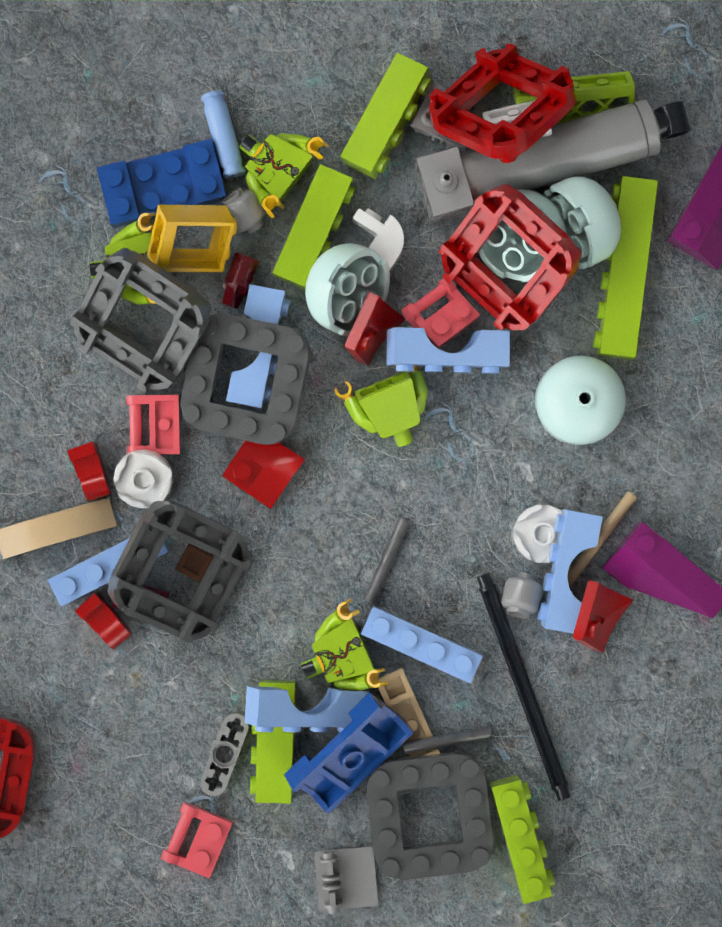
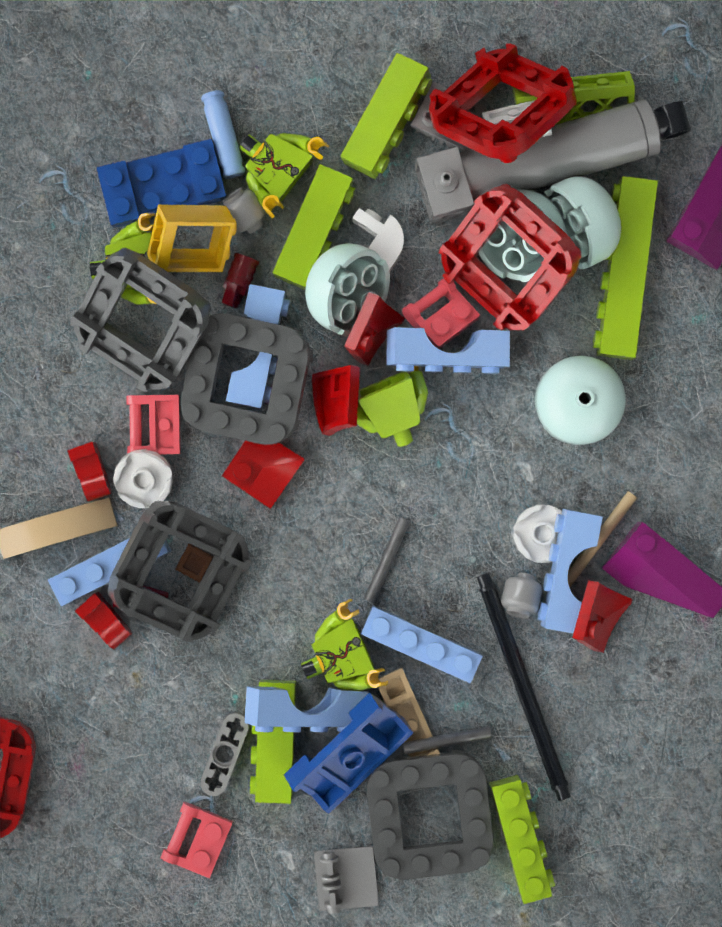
(336, 398): none -> red plate

